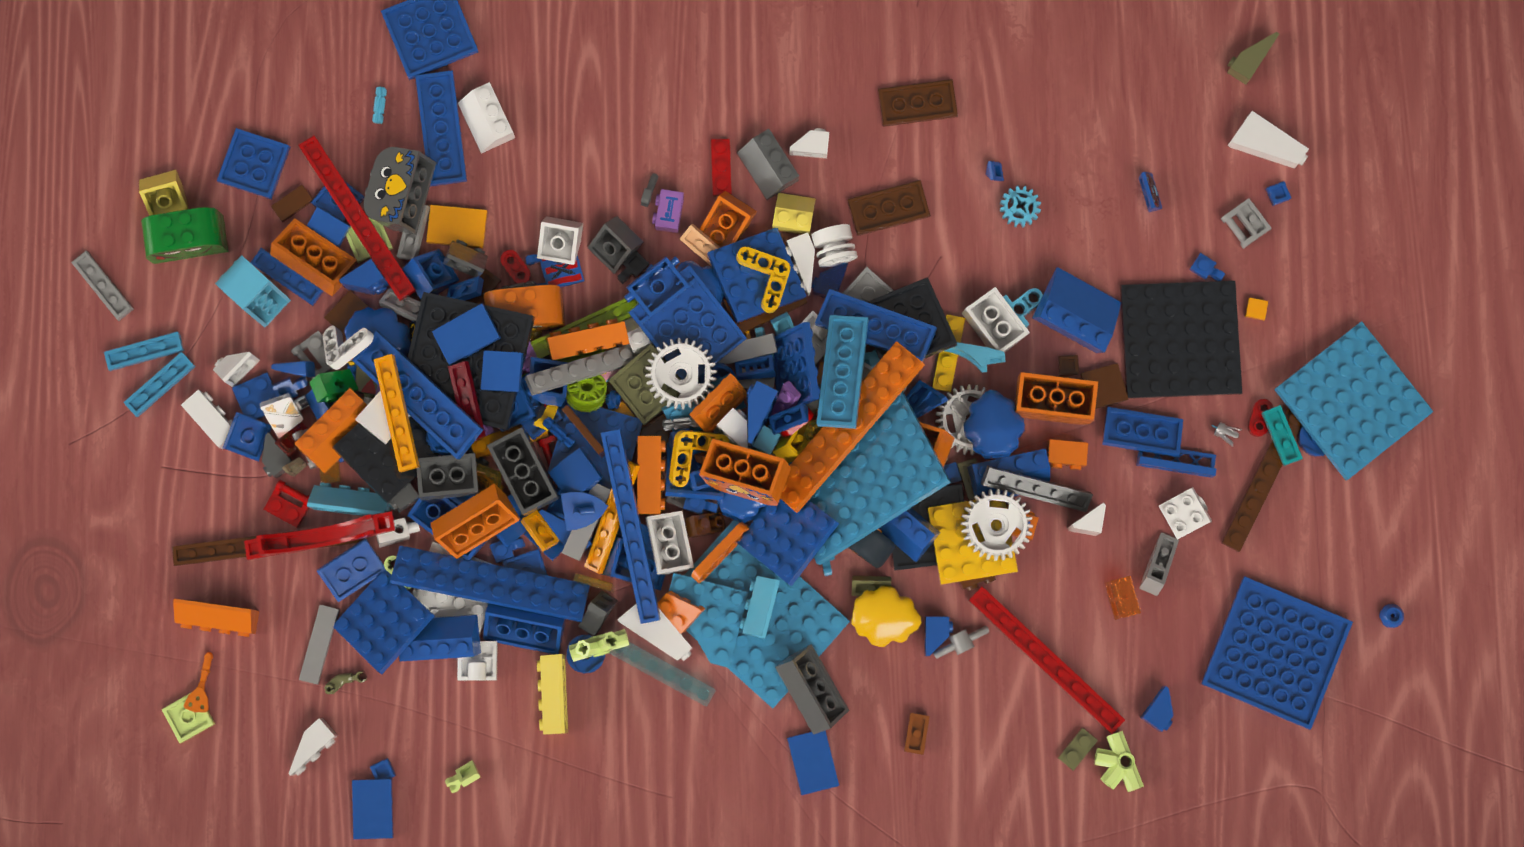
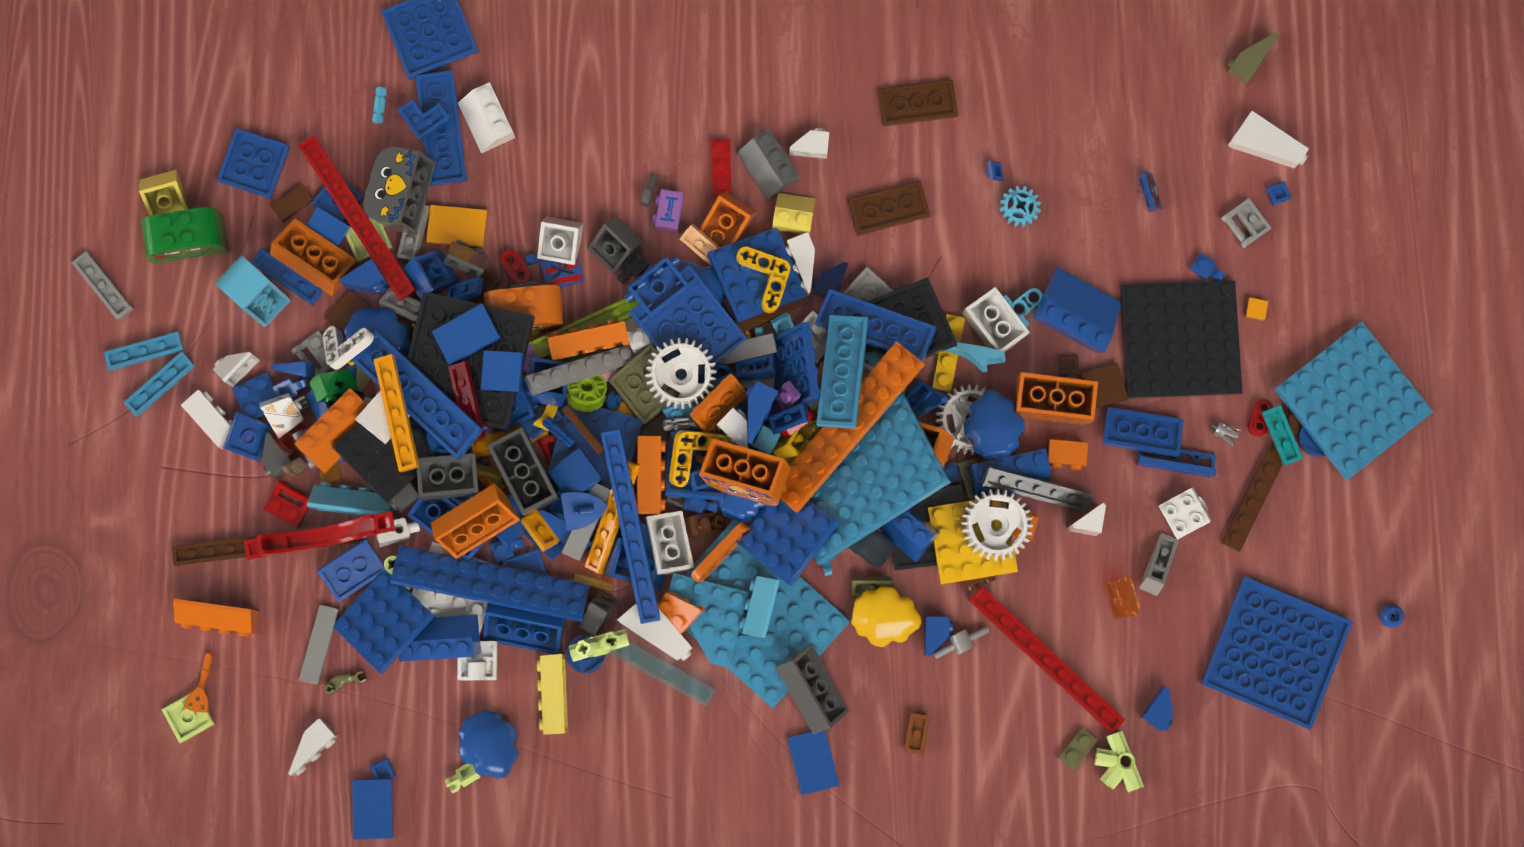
(426, 123): none -> blue plate
(488, 744): none -> blue piece
(834, 245): white wheel -> none

